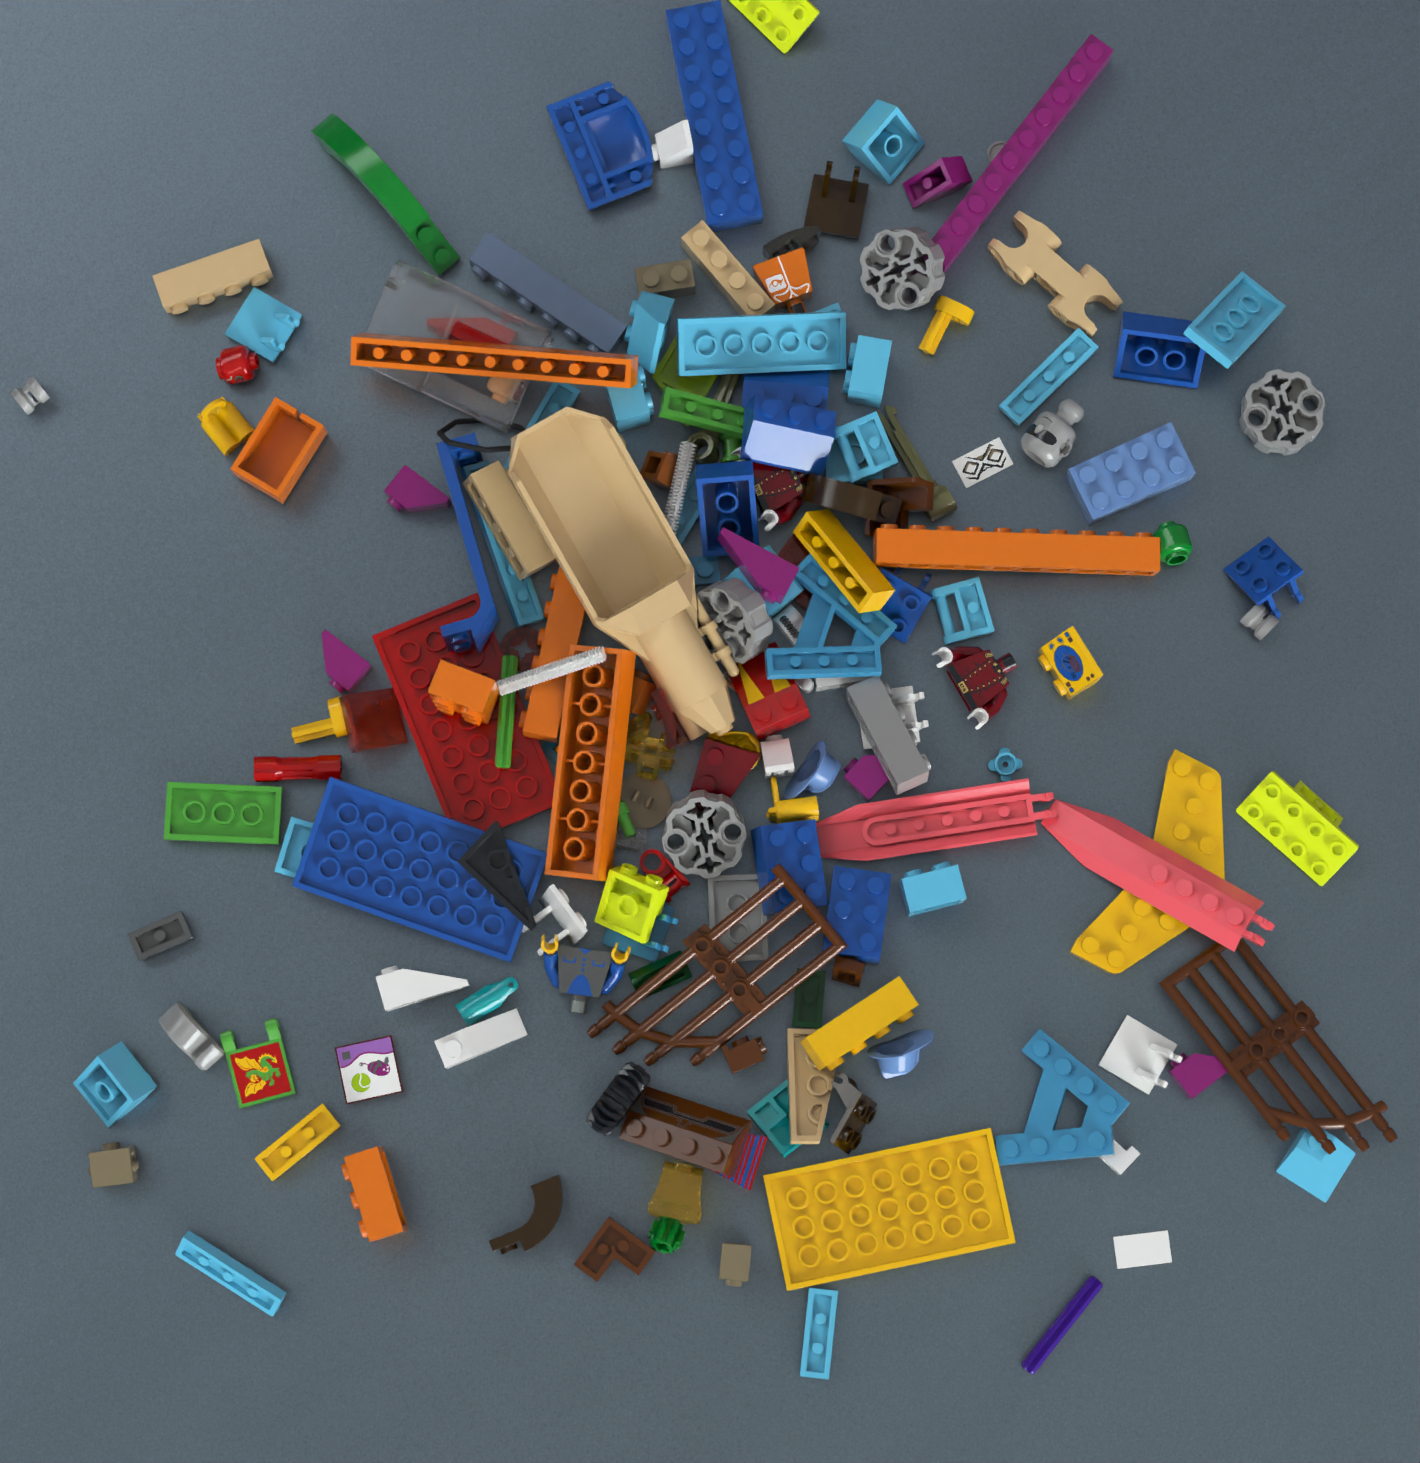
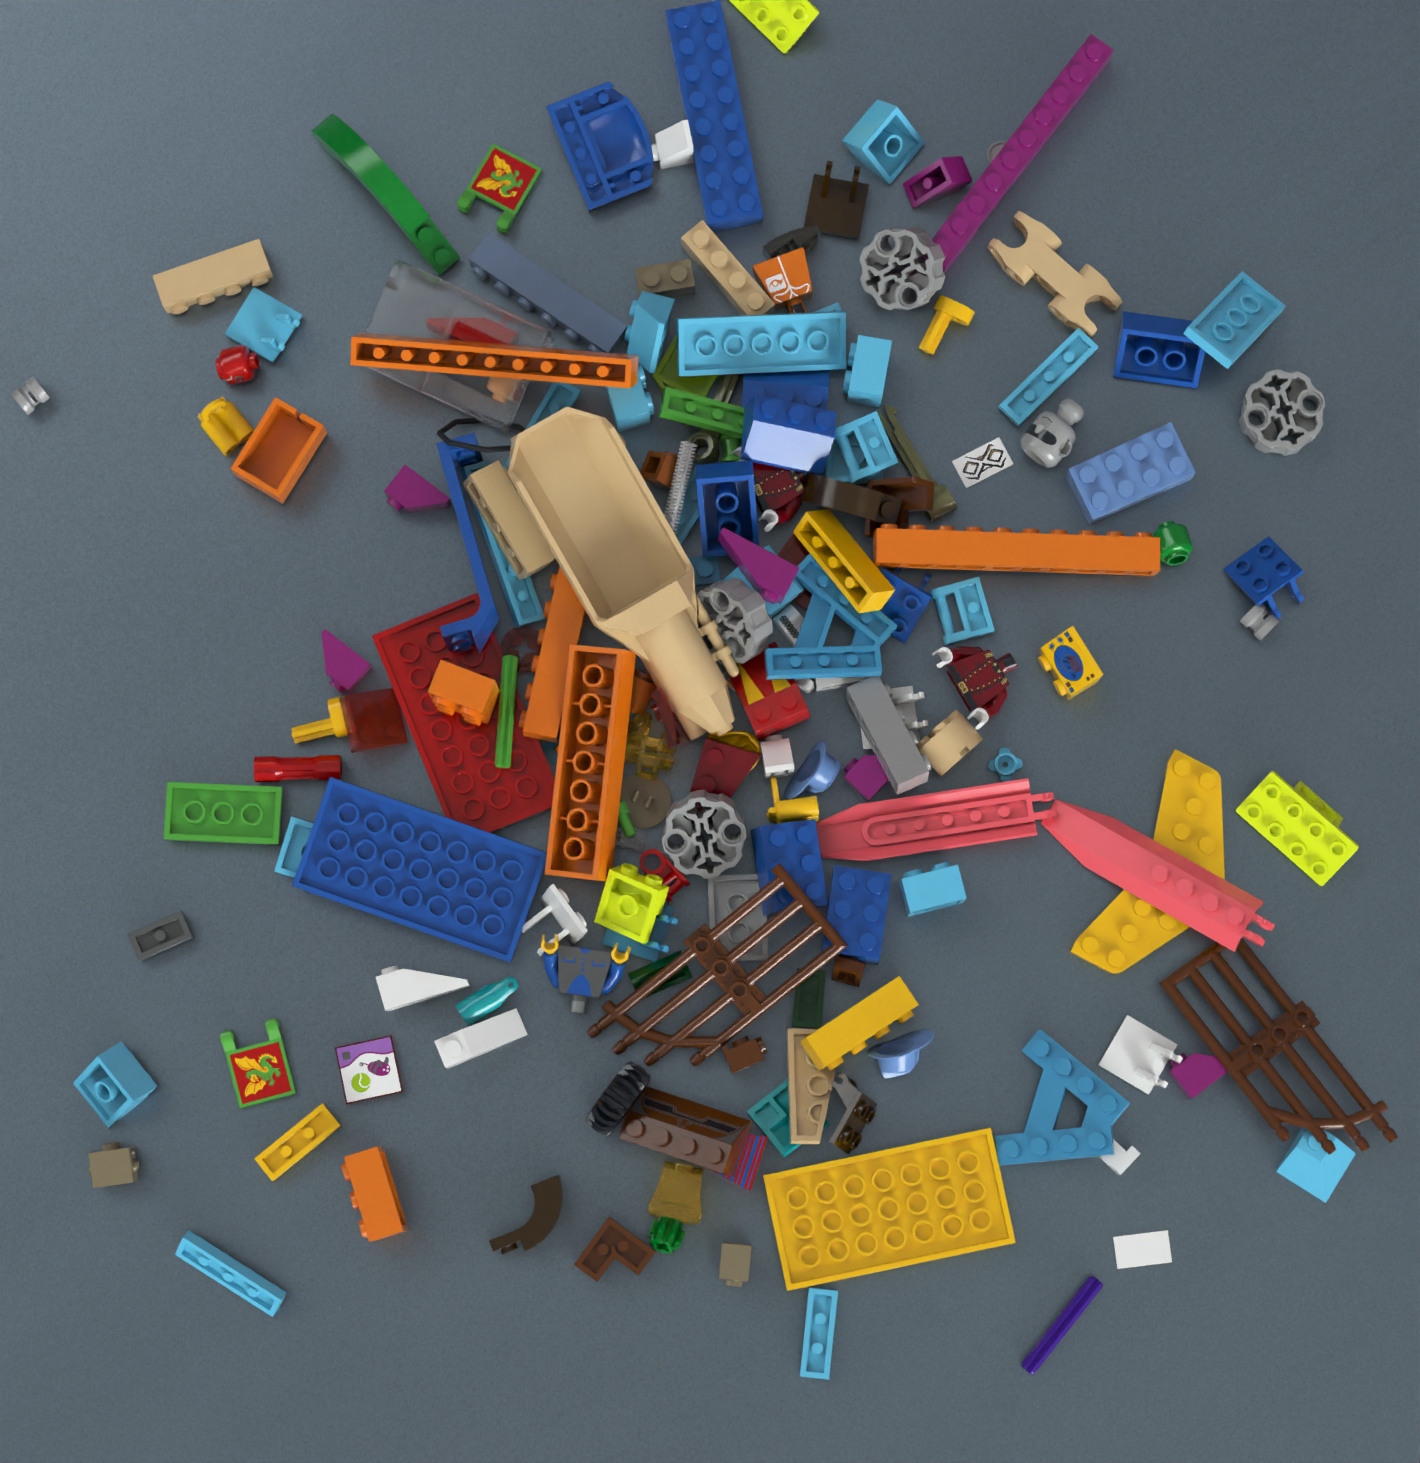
(190, 1036): light grey animal -> none
(494, 868): black wing -> none
(502, 182): none -> flag
(551, 670): white axle -> none
(949, 742): none -> tan brick

